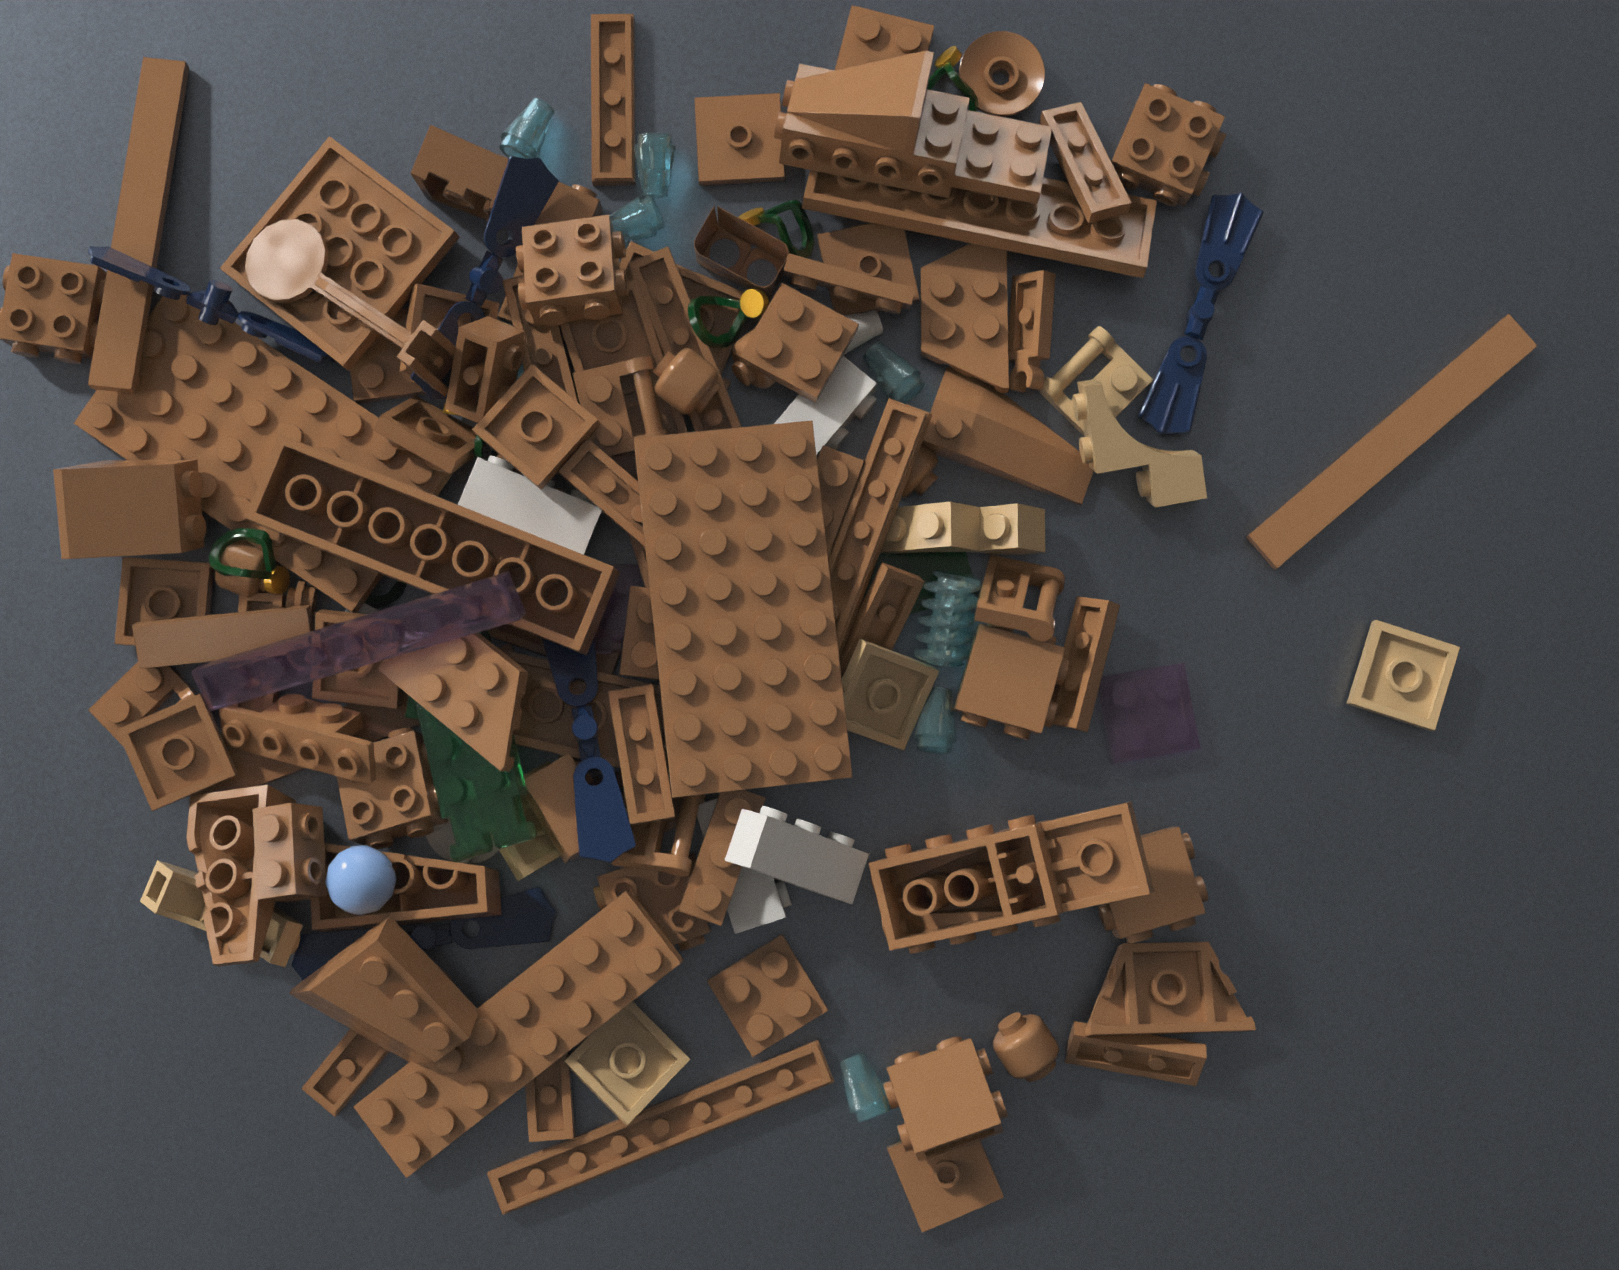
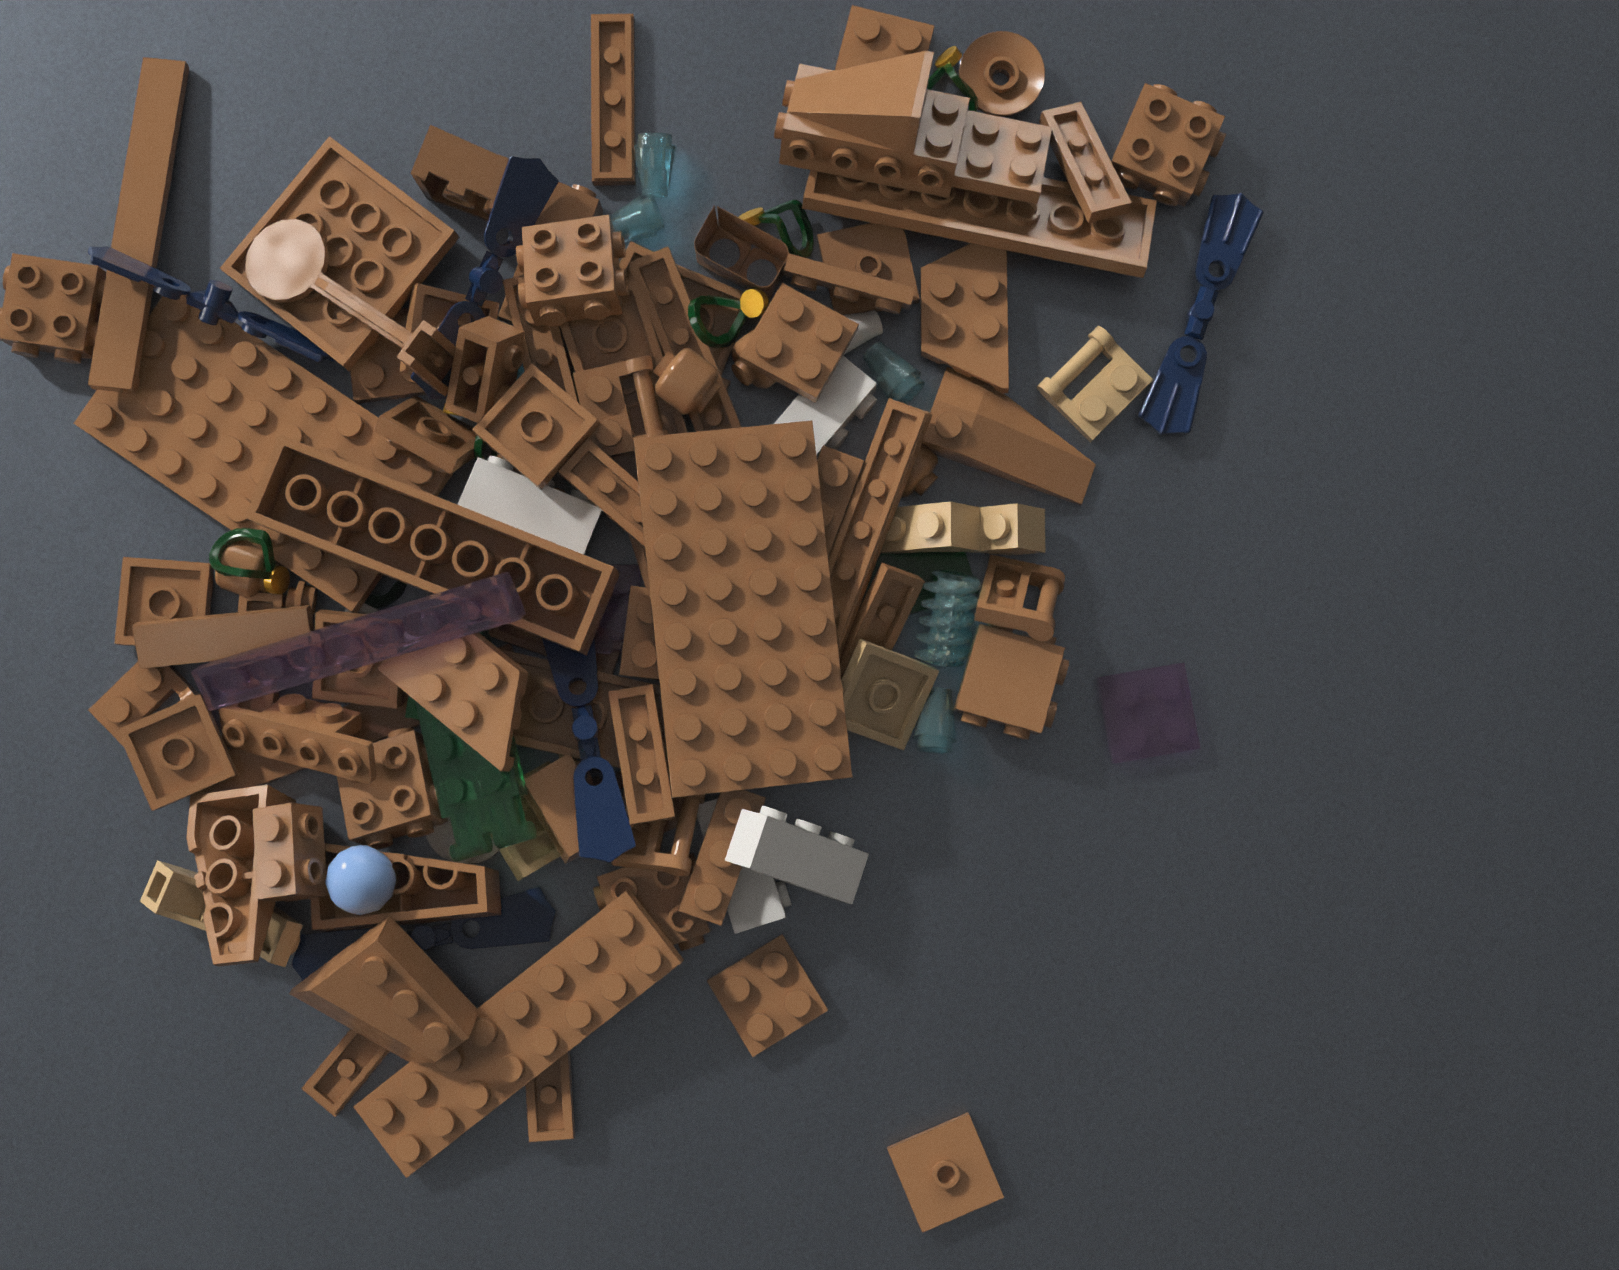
(129, 508): medium nougat slope -> none
(528, 131): clear light blue cone -> none
(627, 1062): tan plate -> none
(660, 1127): medium nougat tile -> none
(738, 139): medium nougat plate -> none
(863, 1089): clear light blue cone -> none
(944, 1098): medium nougat brick -> none
(1008, 876): medium nougat wedge -> none
(1026, 1046): medium nougat head -> none
(1030, 328): medium nougat plate -> none
(1087, 652): medium nougat plate -> none
(1107, 447): tan arch -> none
(1137, 1055): medium nougat plate -> none
(1166, 992): medium nougat wing -> none
(1176, 895): medium nougat brick -> none
(1391, 441): medium nougat tile -> none
(1403, 675): tan plate -> none

